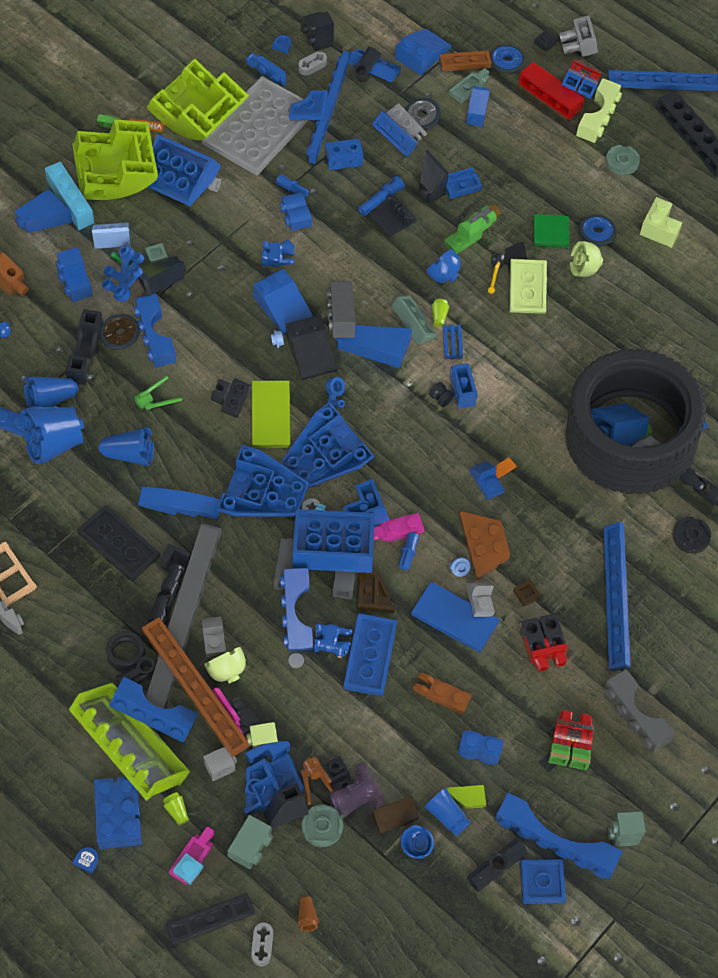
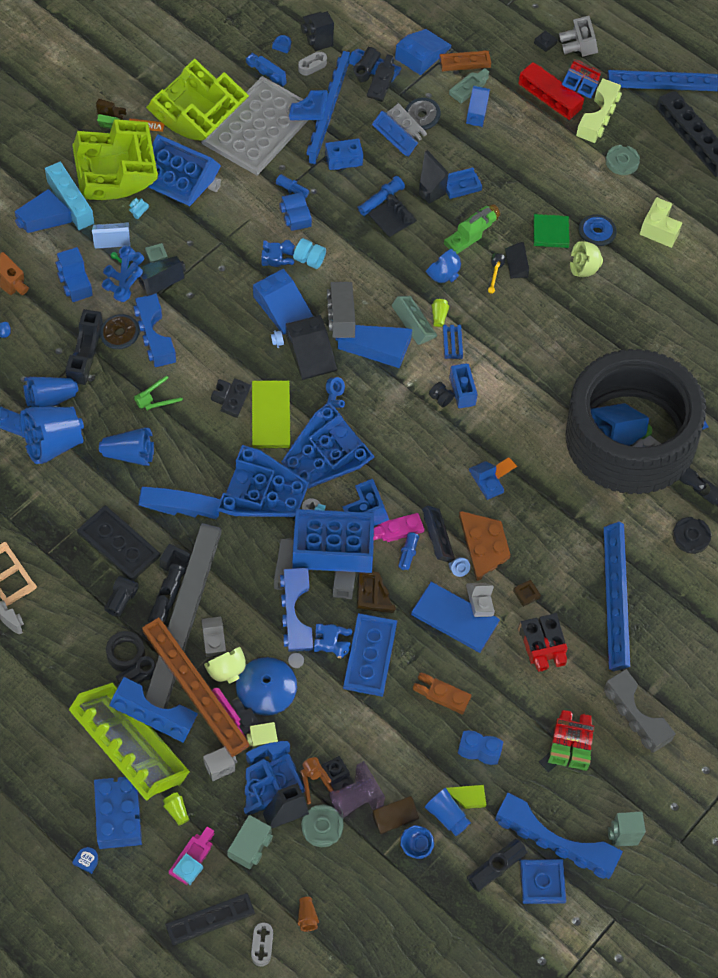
(108, 108): none -> dark brown plate
(123, 591): none -> black piece
(138, 207): none -> medium azure plate
(266, 697): none -> blue dish
(308, 253): none -> medium azure wheel
(382, 79): none -> black hinge
(438, 534): none -> black plate
(515, 64): blue wheel -> none
(528, 286): yellowish green tile -> none

